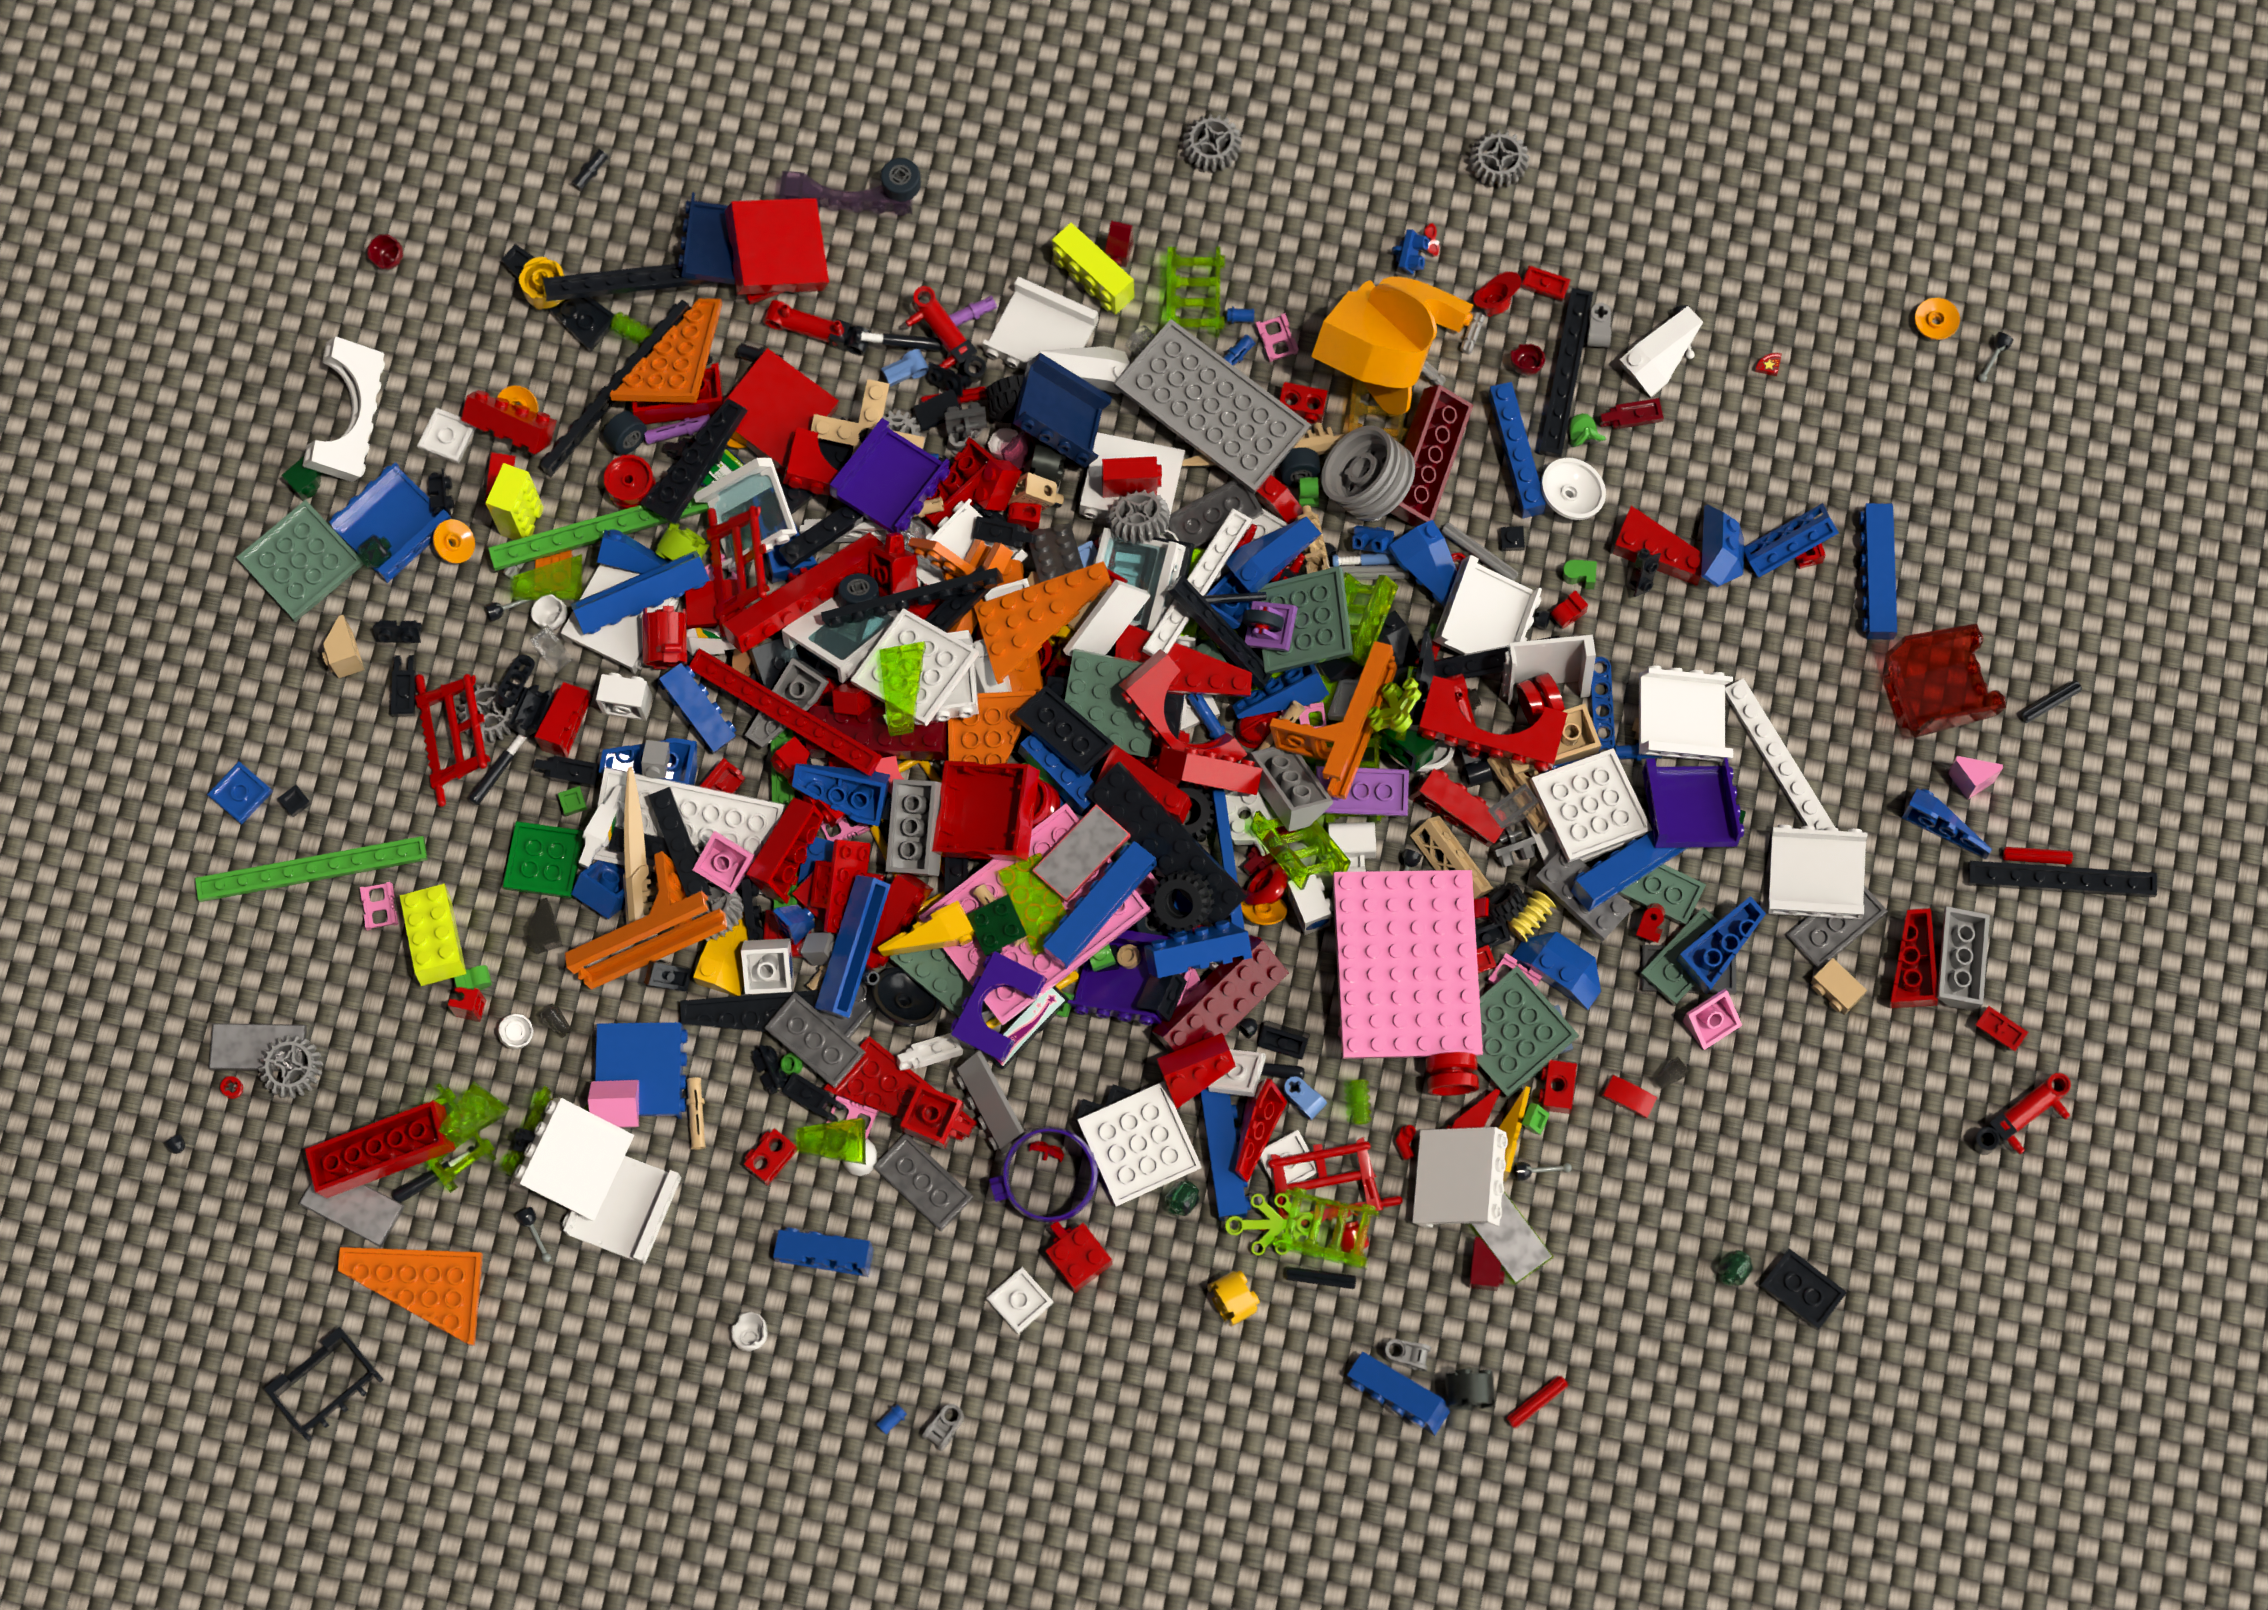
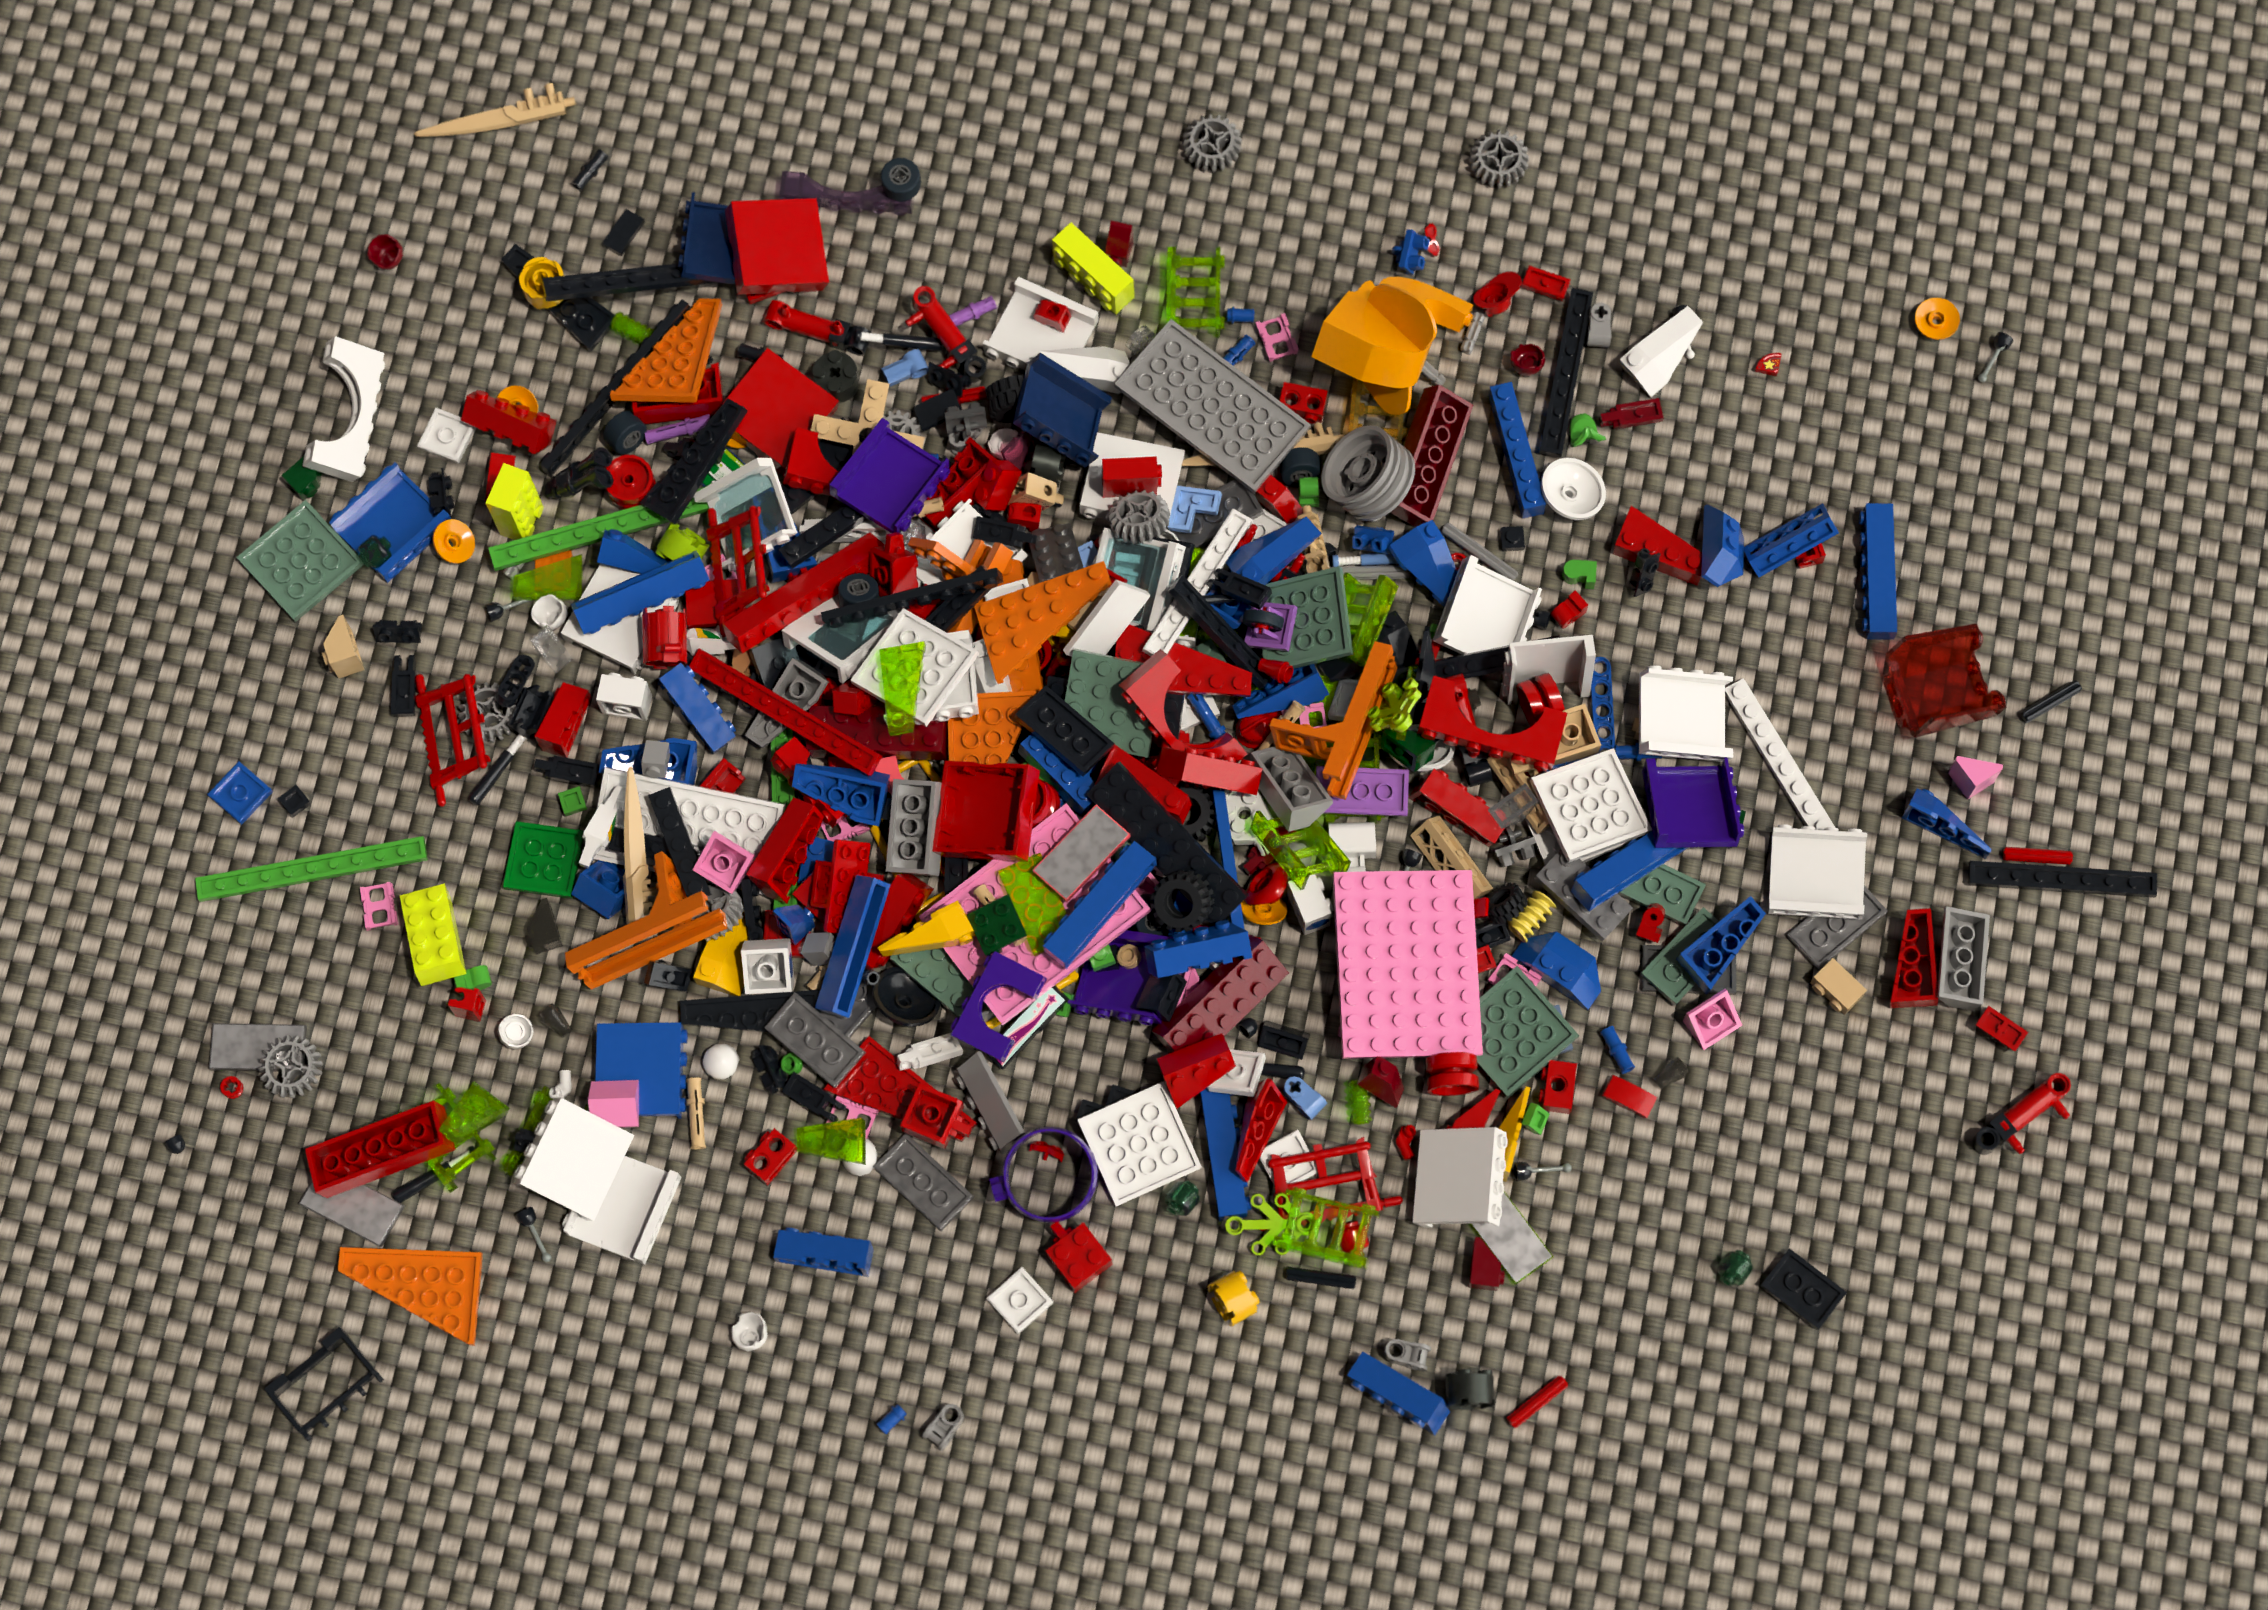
(525, 111): none -> tan piece
(564, 1086): none -> white arm
(573, 479): none -> black piece
(623, 232): none -> black tile
(720, 1061): none -> white hair
(836, 365): none -> pearl dark grey brick
(1052, 314): none -> red leg
(1189, 502): none -> light blue plate
(1240, 588): none -> black hinge
(1278, 670): none -> red cone
(1382, 1080): none -> dark red slope
(1617, 1049): none -> blue pin

